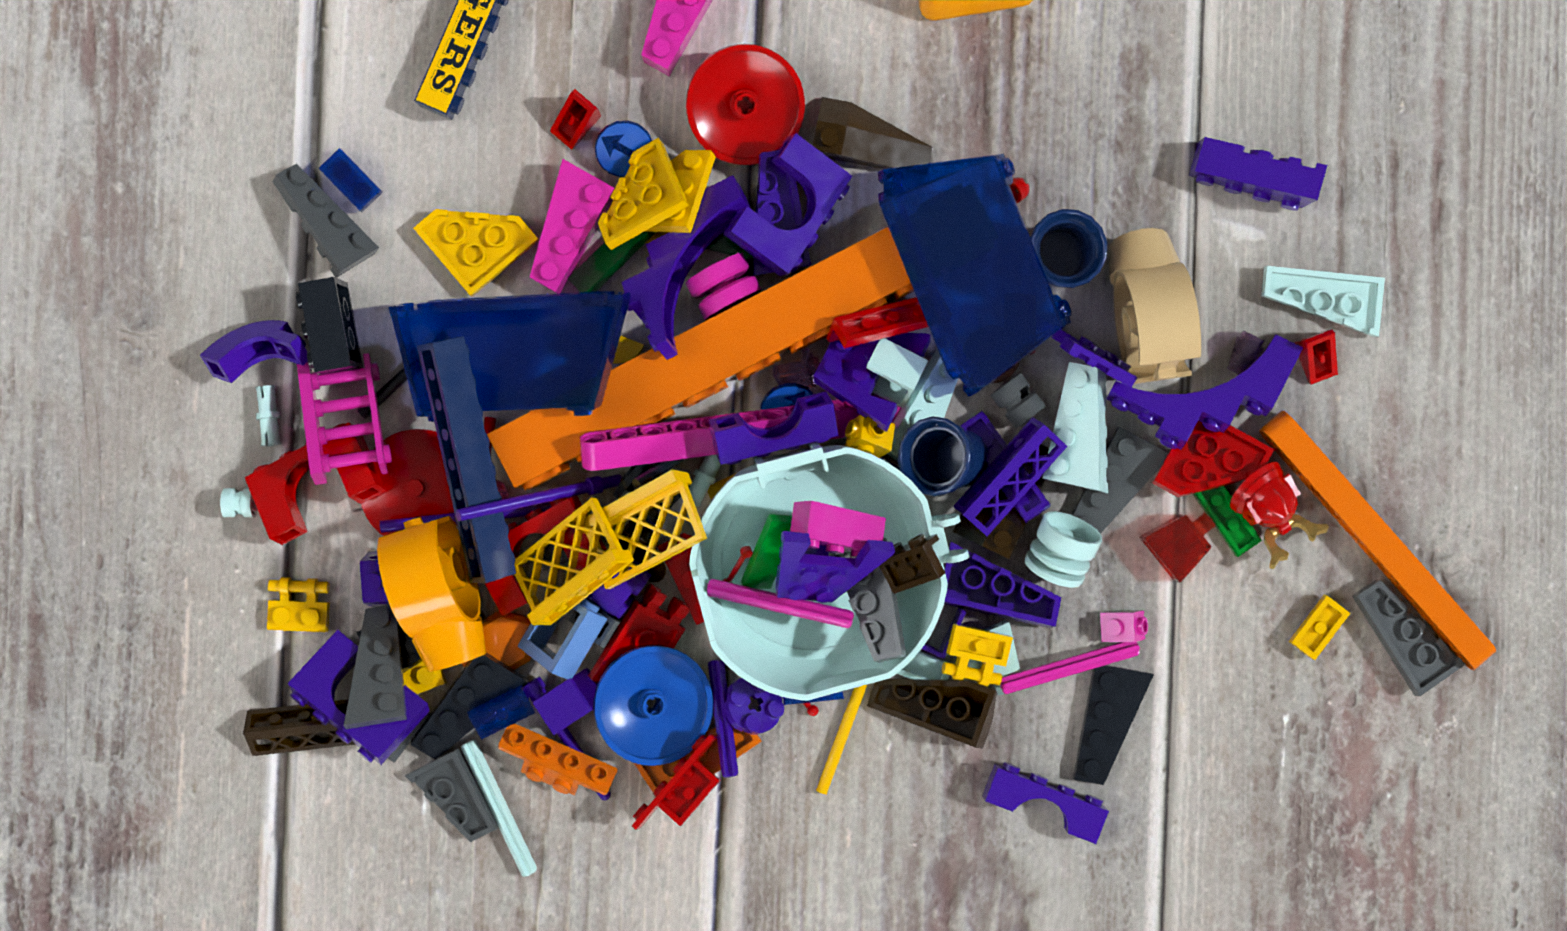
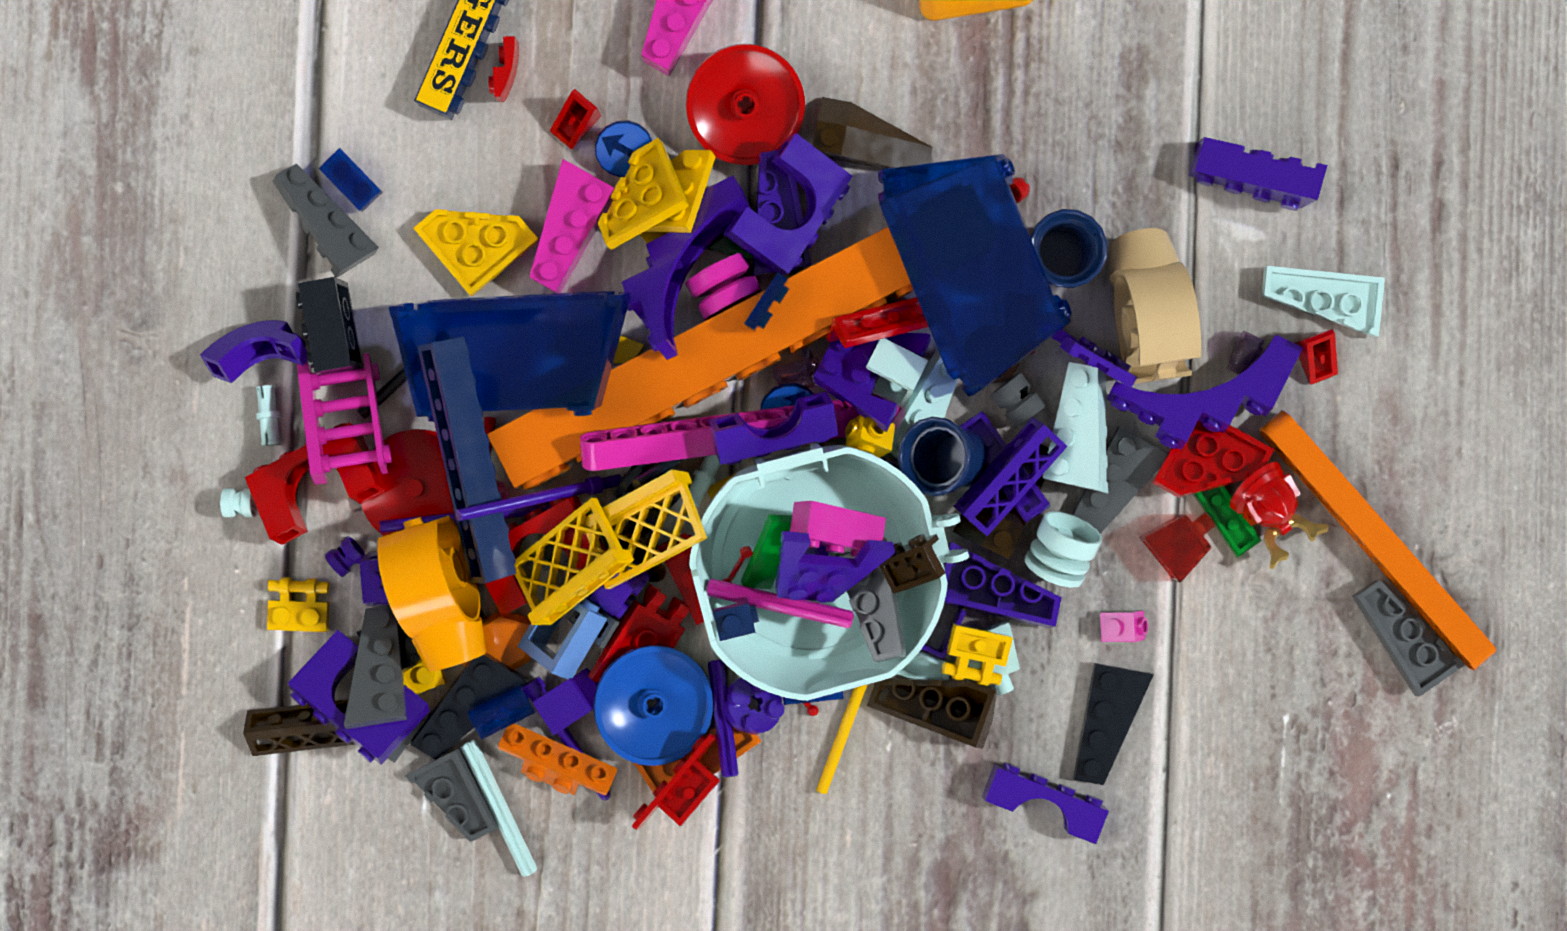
(345, 556): none -> dark purple wheel
(504, 76): none -> red slope
(606, 263): dark green tile -> none
(735, 620): none -> dark blue bracket
(775, 292): none -> clear blue plate
(1069, 666): dark pink axle -> none
(1319, 627): yellow plate -> none

